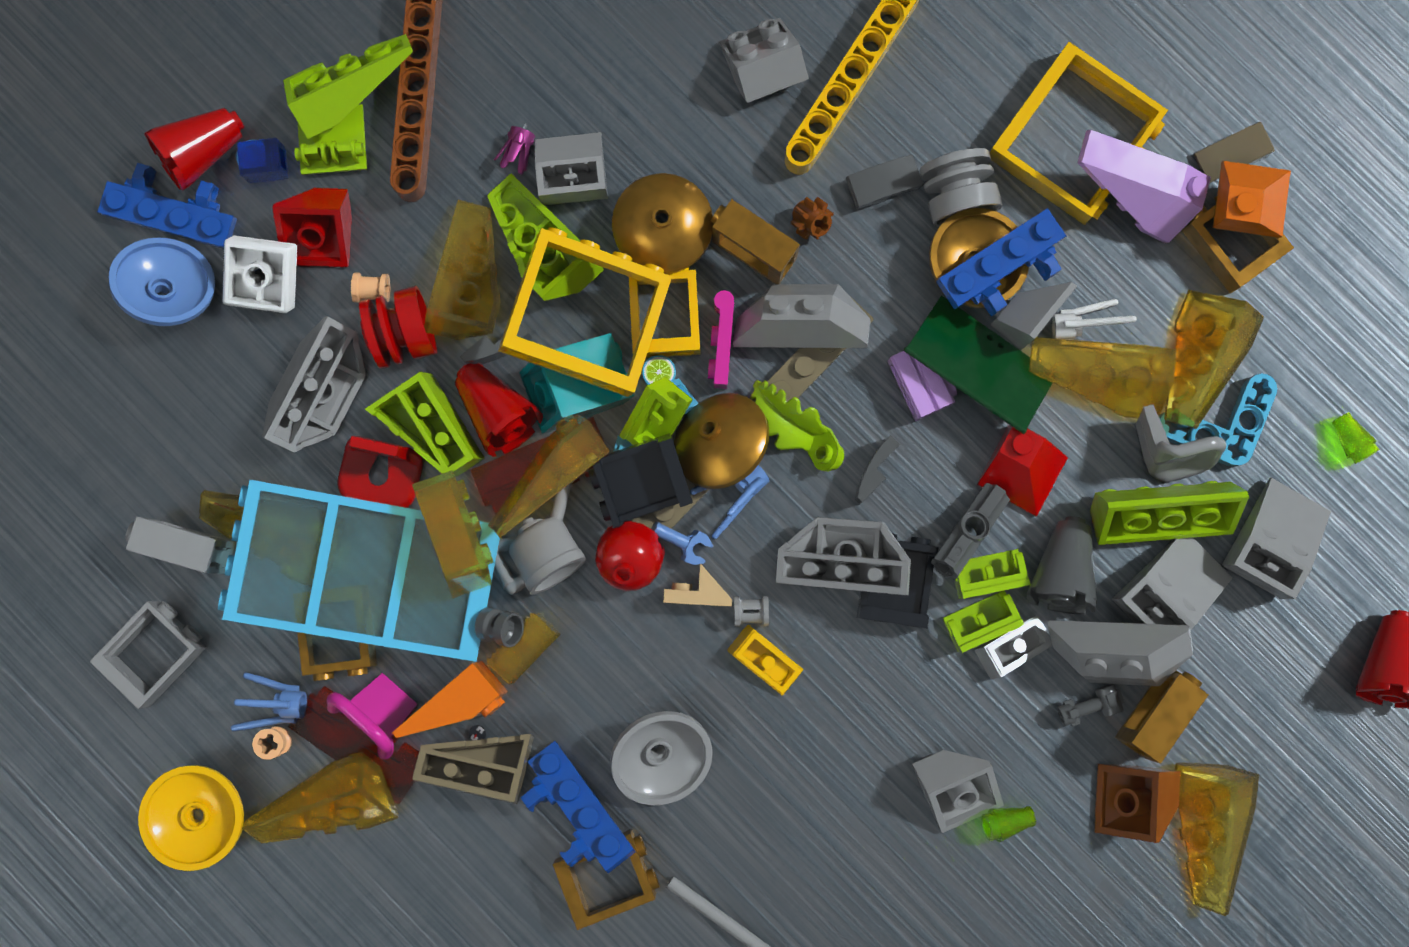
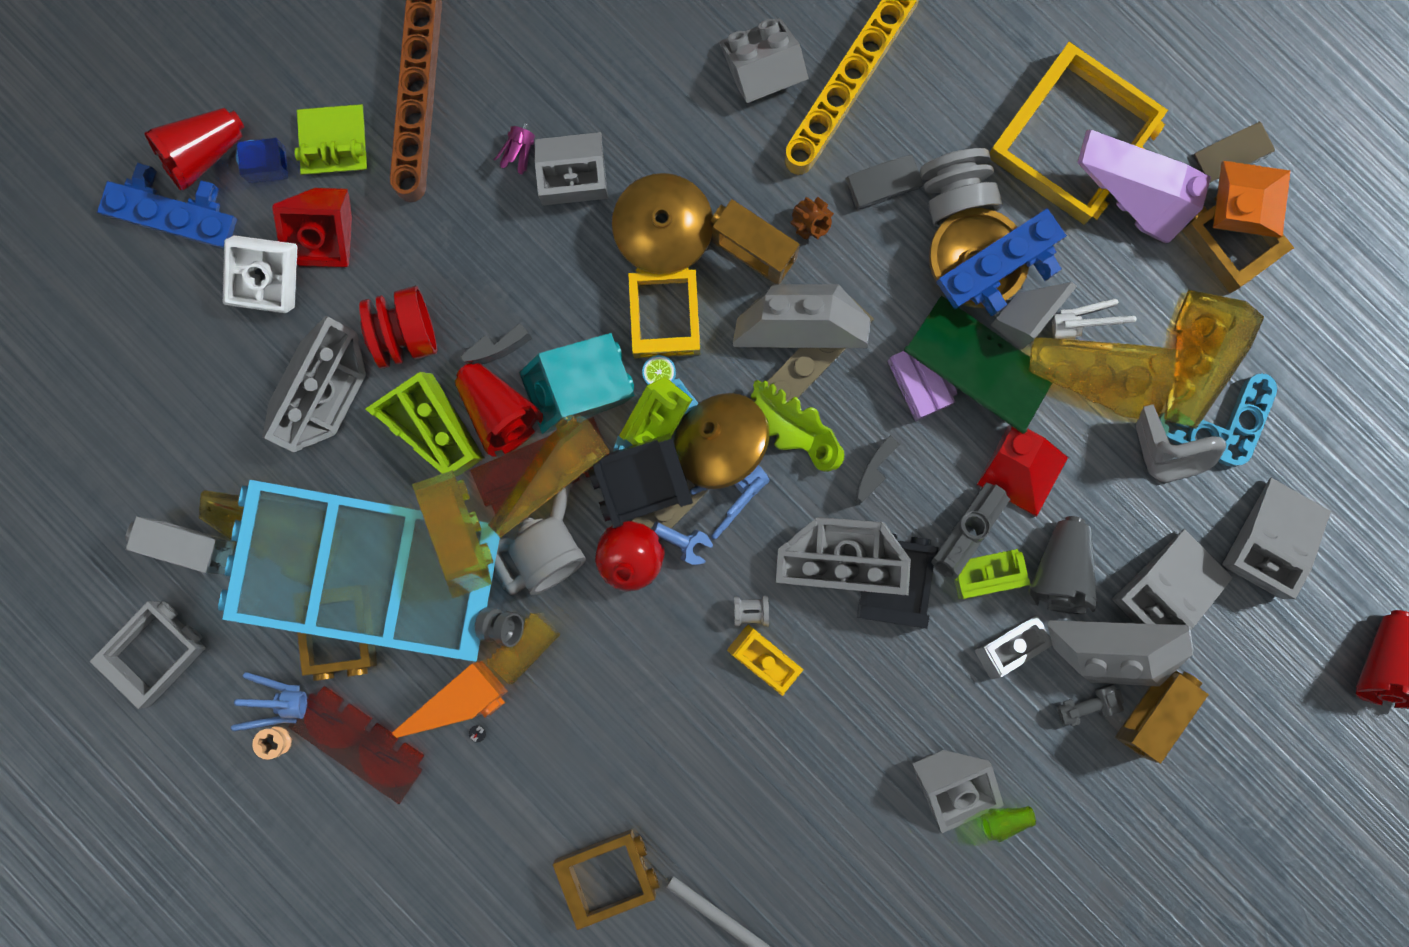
(164, 267): medium blue dish -> none
(169, 821): yellow dish -> none
(325, 95): lime wedge -> none
(336, 796): clear yellow wedge -> none
(369, 287): light nougat bush -> none
(376, 711): dark pink piece -> none
(403, 471): red piece -> none
(466, 283): clear yellow wedge -> none
(477, 767): dark tan wedge -> none
(521, 220): lime wedge -> none
(568, 364): yellow window -> none
(596, 831): blue hinge -> none
(665, 772): light grey dish -> none
(708, 594): tan slope -> none
(721, 338): dark pink plate -> none
(982, 621): lime hinge -> none
(1135, 801): dark orange slope -> none
(1167, 512): lime slope -> none
(1216, 823): clear yellow wedge -> none
(1355, 439): clear neon green cone -> none

